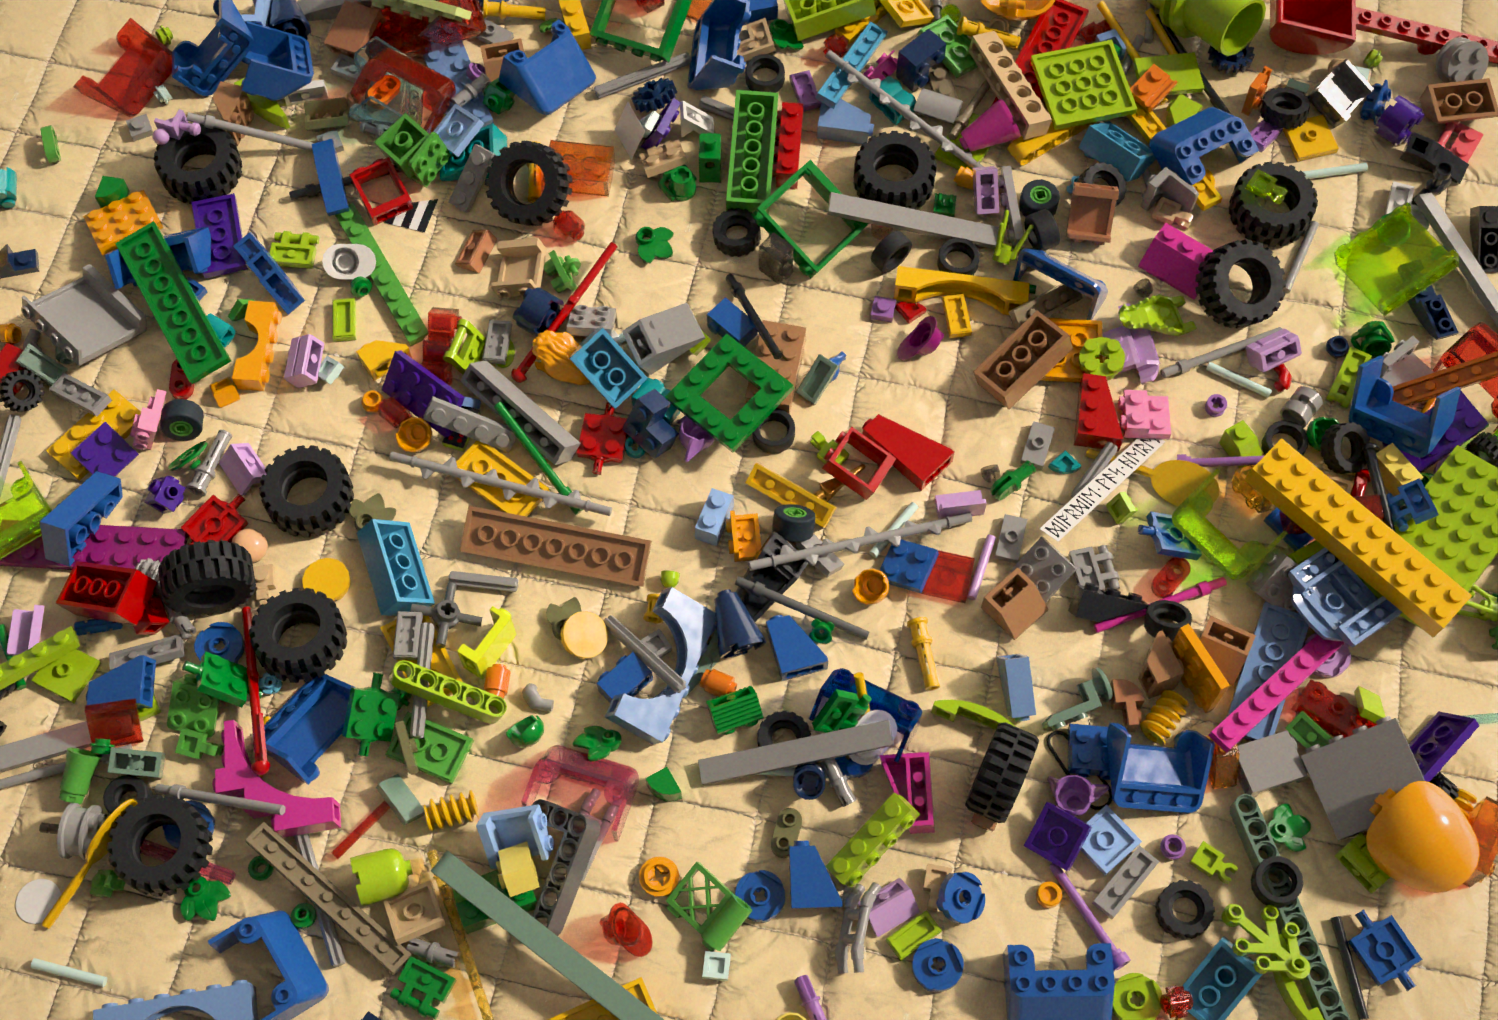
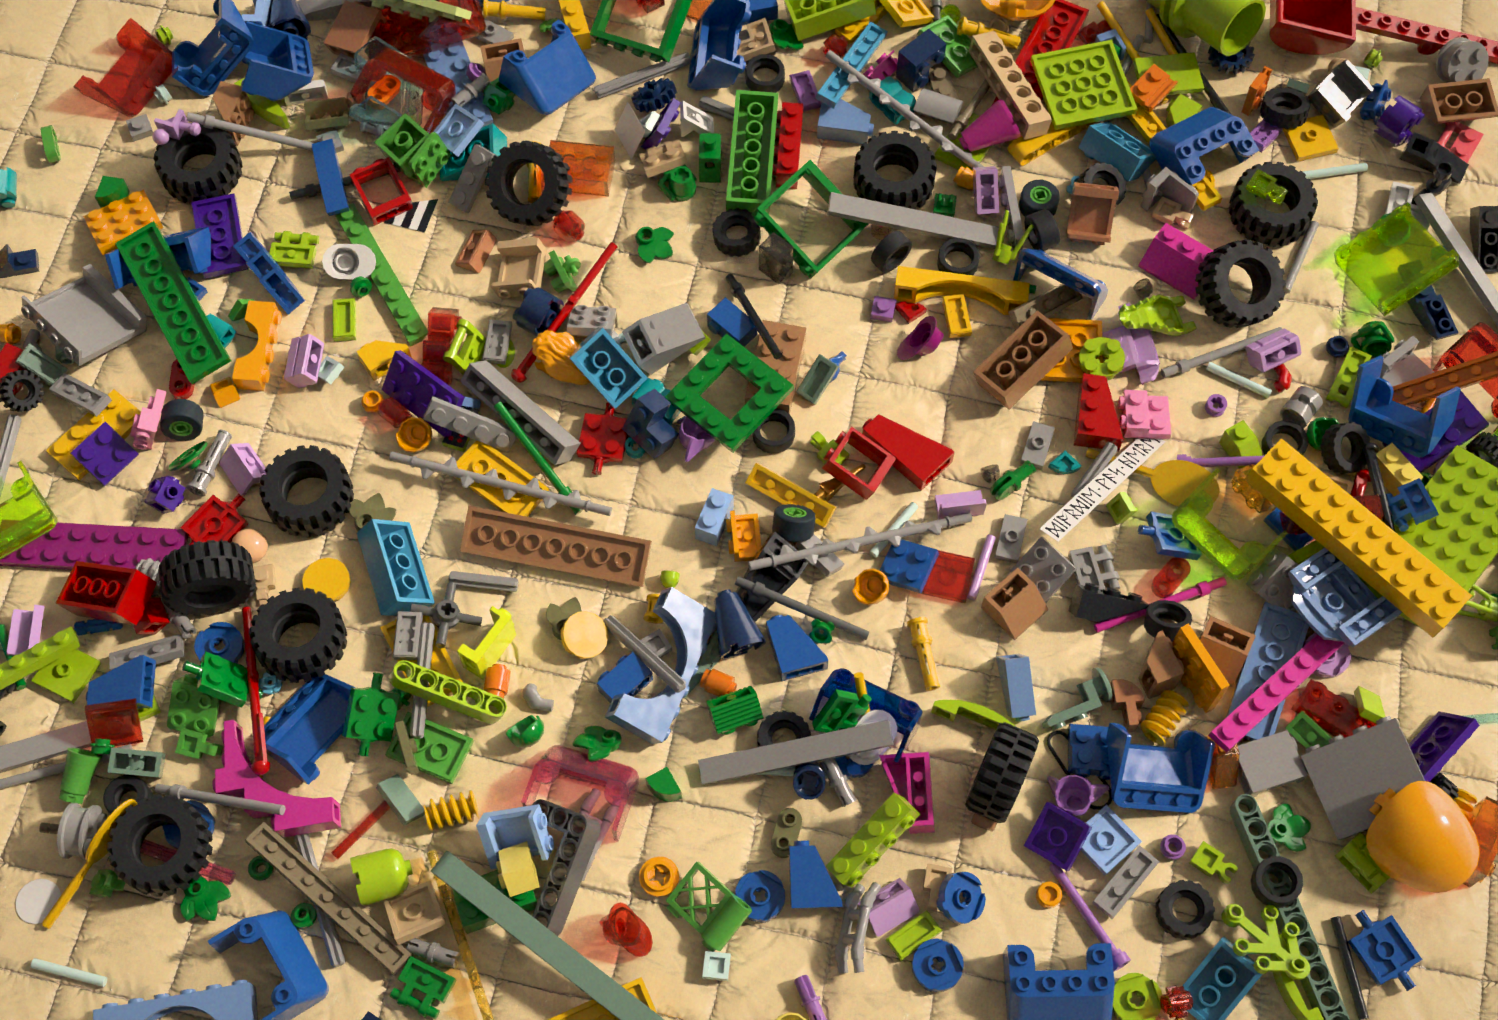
(78, 516): blue wedge -> none

